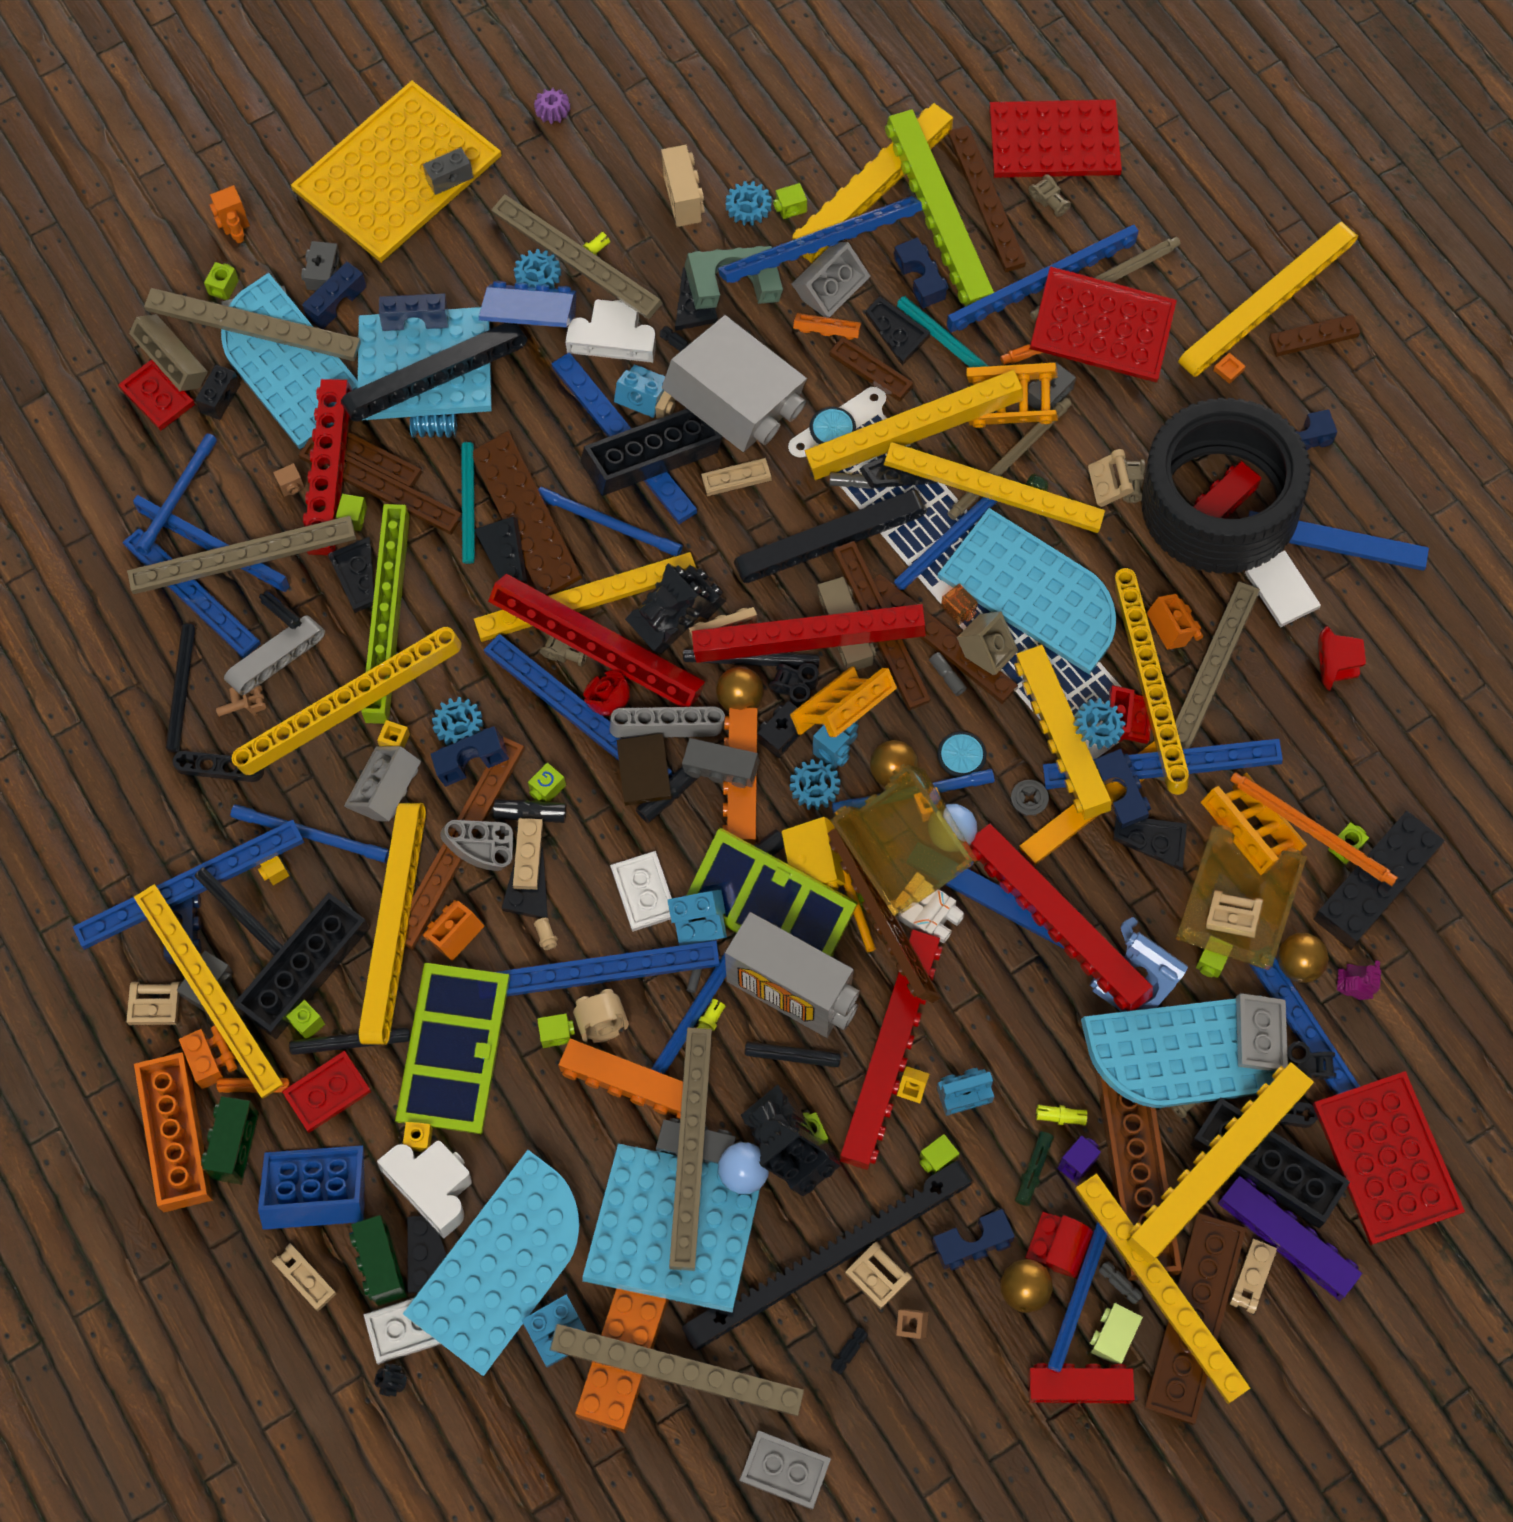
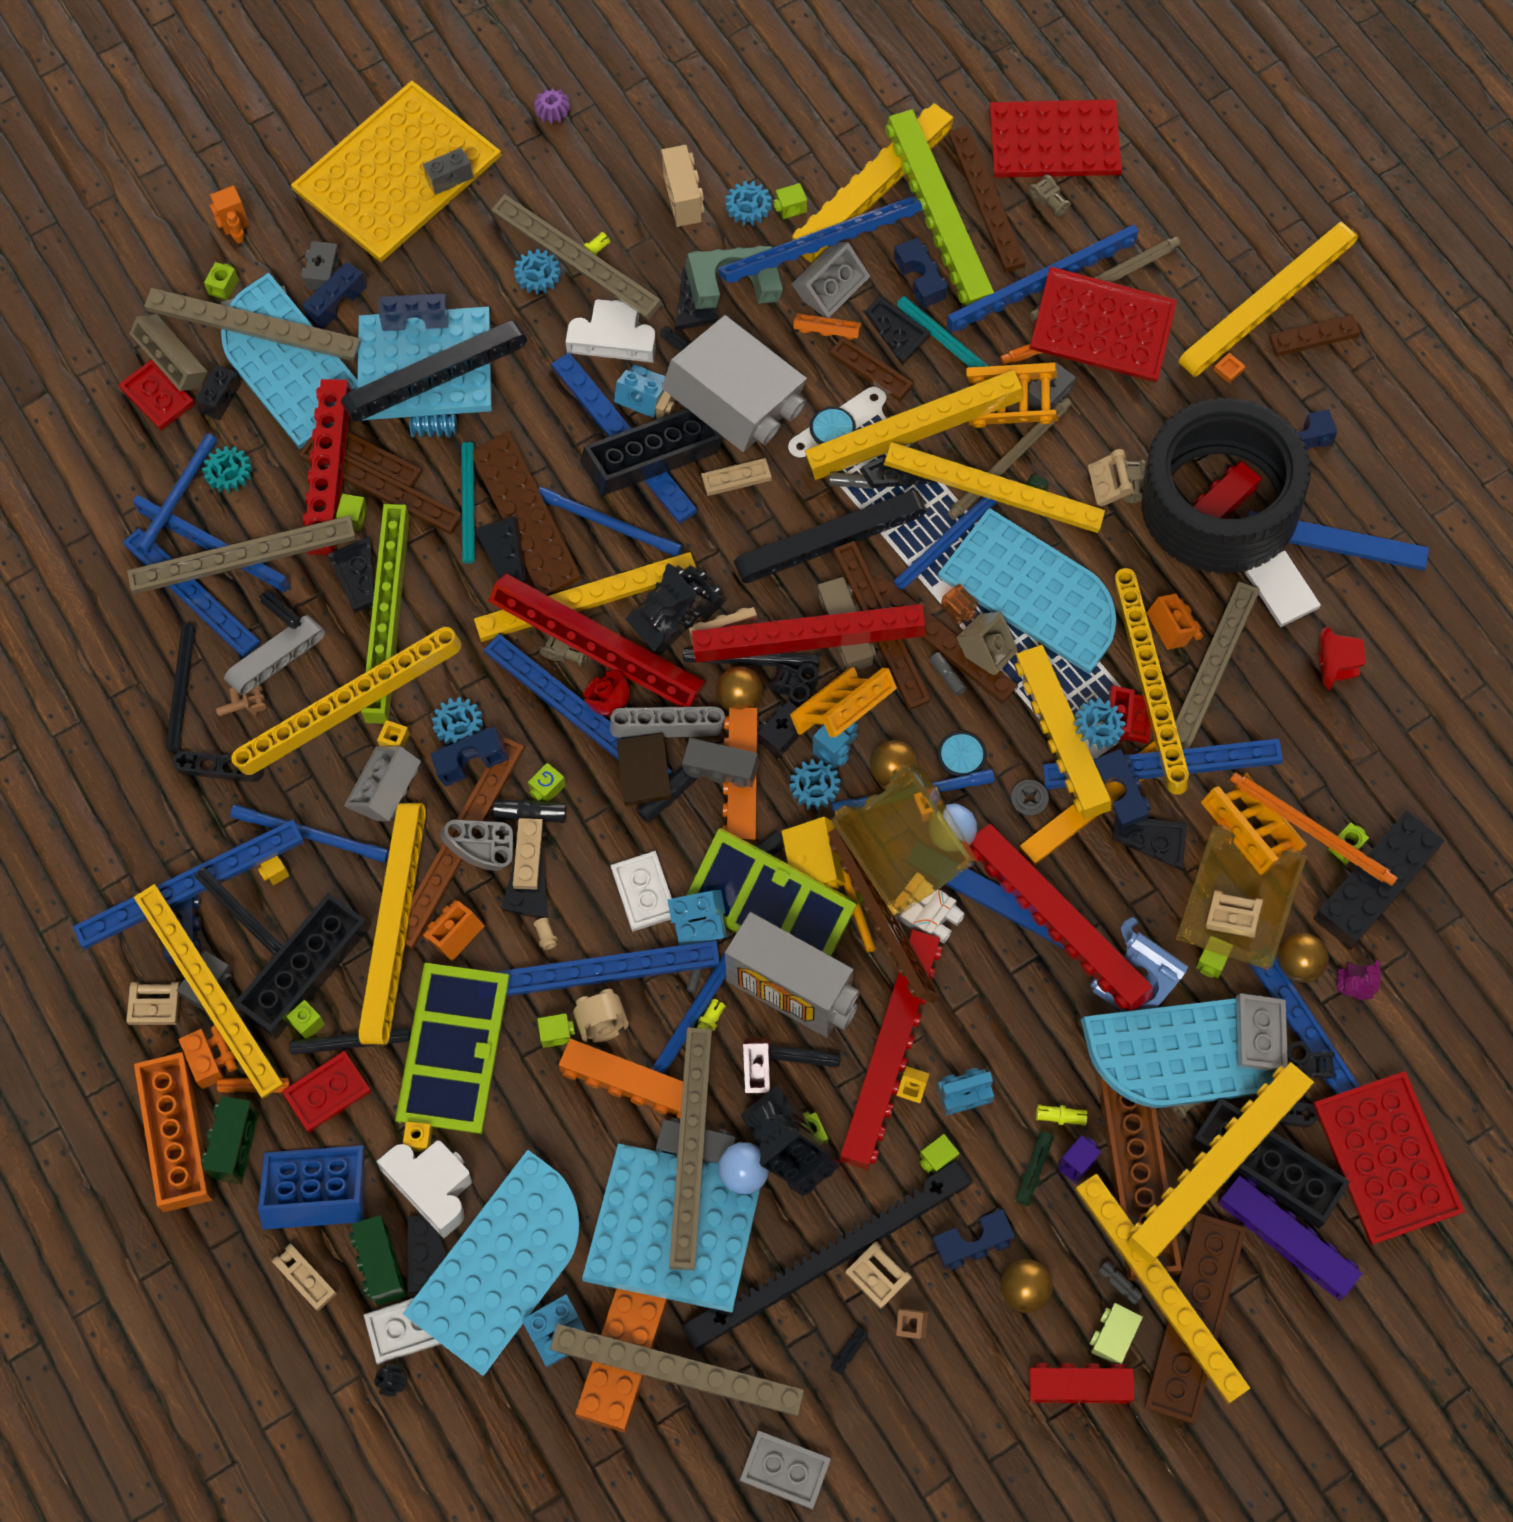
(227, 469): none -> teal gear
(289, 480): medium nougat plate -> none
(528, 304): slope -> none
(757, 1065): none -> brick
(1060, 1244): red brick -> none
(1077, 1300): blue axle -> none
(1253, 1275): tan plate -> none

